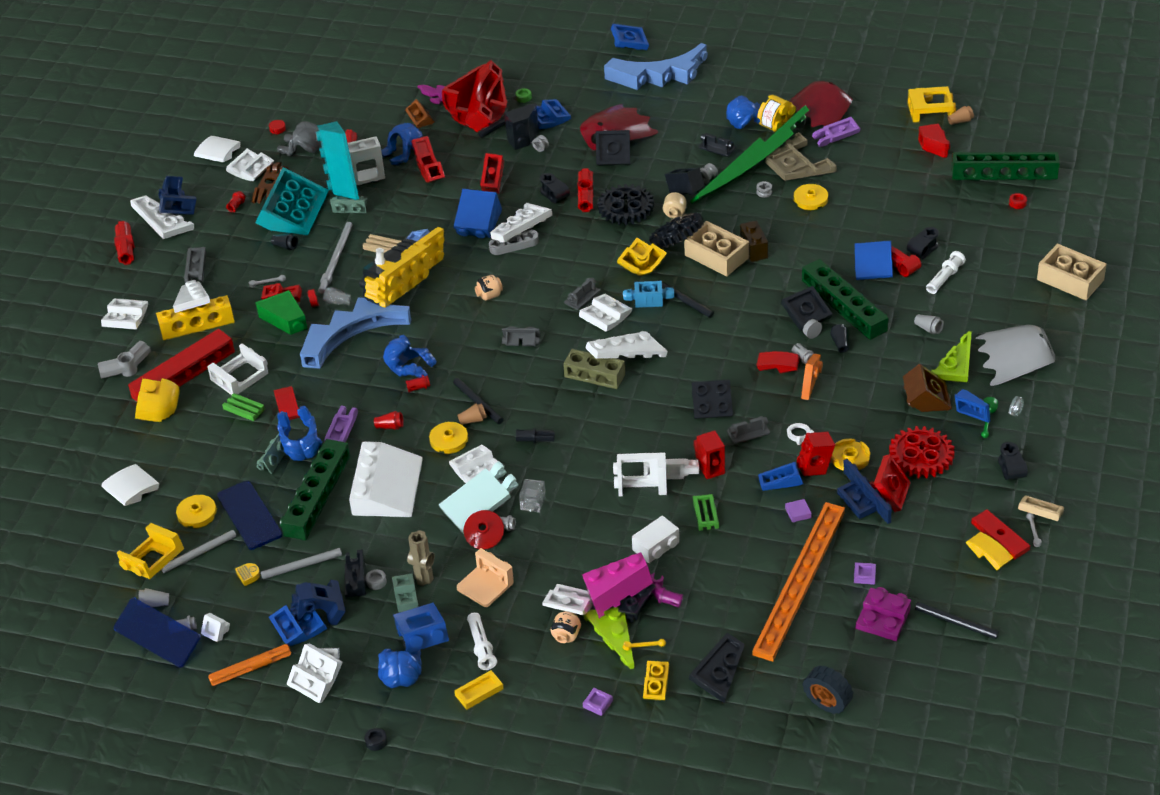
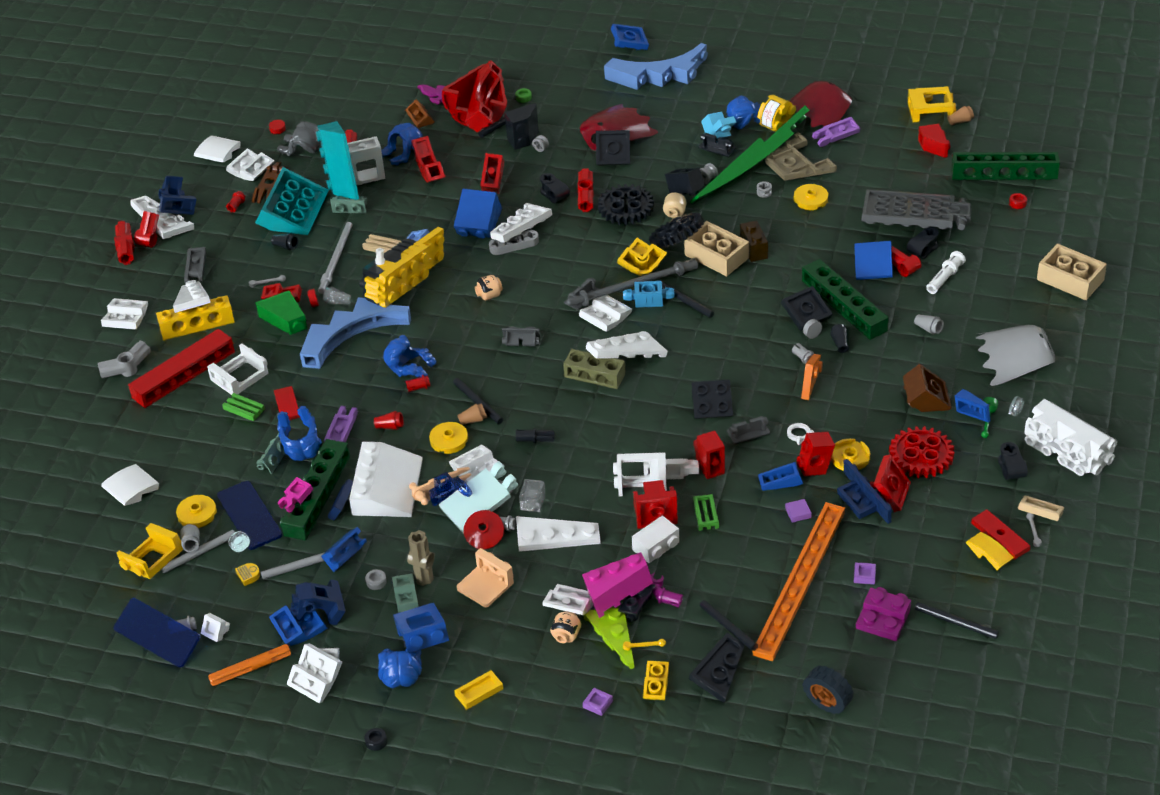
(146, 234): none -> red piece
(153, 598): light grey cone -> none
(157, 400): yellow brick -> none
(190, 538): none -> light grey piece
(239, 541): none -> clear tile
(296, 492): none -> dark pink plate
(340, 500): none -> dark blue tile
(343, 549): none -> blue hinge
(355, 575): black hinge -> none
(421, 493): none -> light nougat piece
(444, 489): none -> clear blue piece
(482, 647): white pin -> none
(551, 114): blue slope -> none
(552, 533): none -> white wing
(655, 503): none -> red panel
(678, 268): none -> dark grey bar
(718, 125): none -> medium azure brick
(728, 625): none -> black bar
(781, 360): red slope -> none
(915, 209): none -> dark grey plate
(956, 363): lime wing -> none
(1075, 441): none -> white brick

